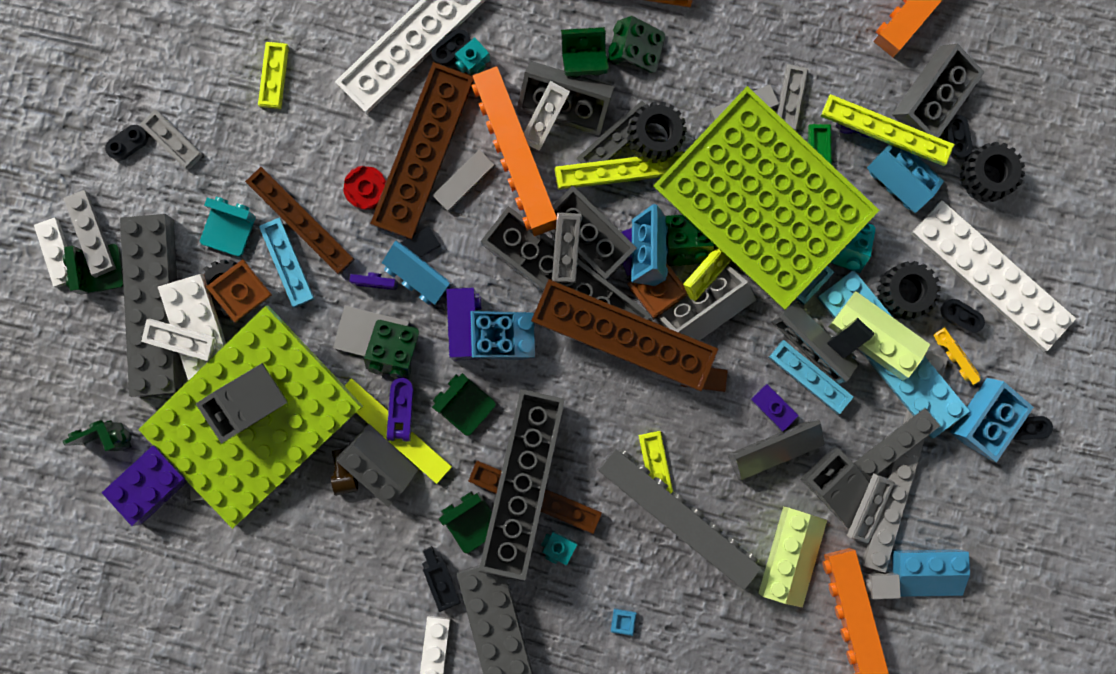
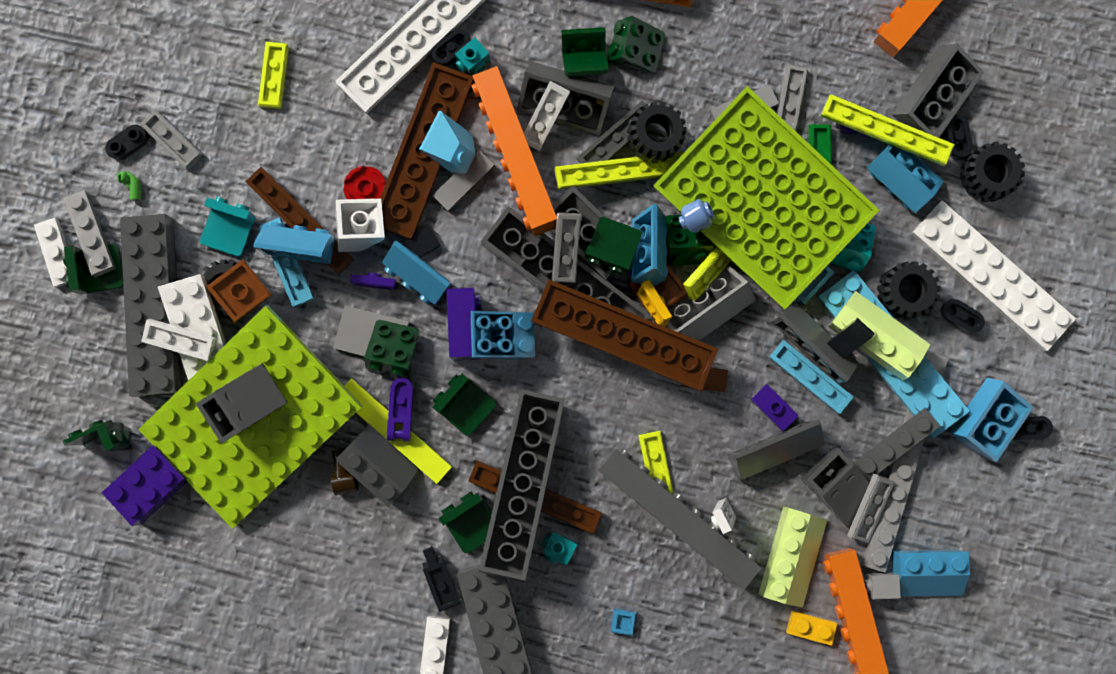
(132, 183): none -> bright green arm
(295, 243): none -> dark azure slope
(359, 224): none -> white slope
(449, 144): none -> medium azure slope
(613, 245): none -> dark green bracket
(654, 303): none -> yellow plate
(696, 216): none -> medium blue head
(723, 516): none -> white plate
(811, 627): none -> yellow plate
(955, 354): yellow hinge -> none

